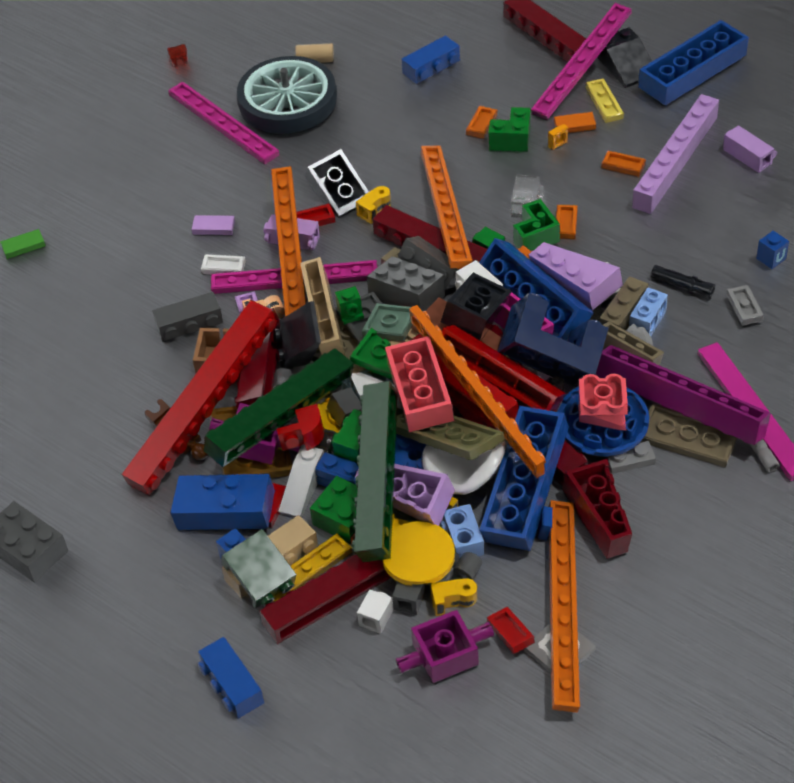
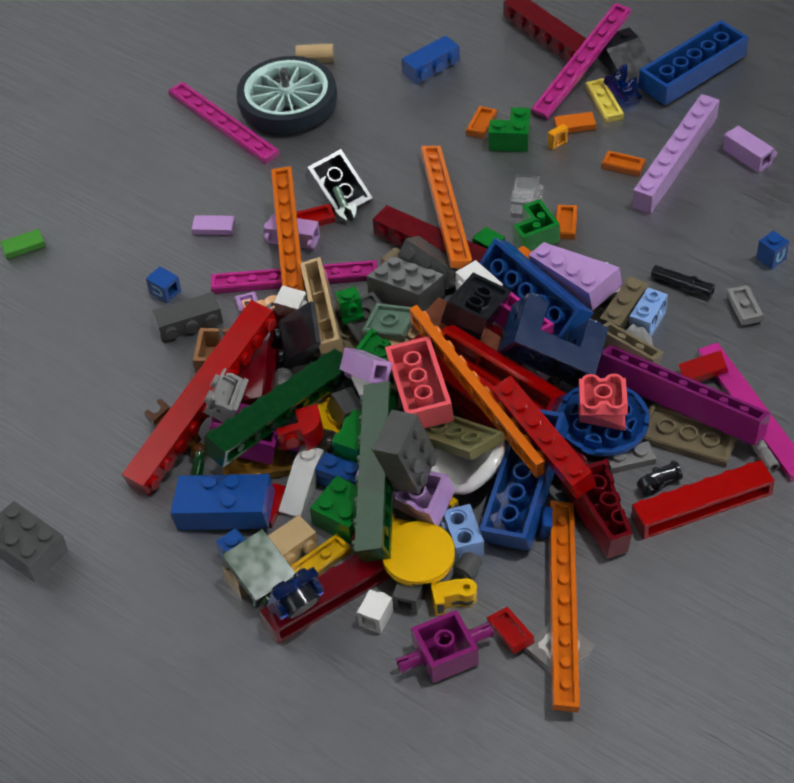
(163, 284): none -> blue brick
(176, 53): clear red tile -> none
(198, 463): none -> dark green piece
(222, 264): white tile -> none
(225, 396): none -> light grey hinge
(230, 678): blue brick -> none
(289, 300): none -> white brick
(297, 595): none -> piece
(343, 206): none -> sand green bar
(365, 366): none -> lavender brick
(373, 203): yellow leg -> none
(405, 452): none -> dark grey brick
(544, 437): none -> red brick
(626, 90): none -> clear blue tile
(658, 478): none -> black connector
(702, 499): none -> red brick
(704, 366): none -> red tile

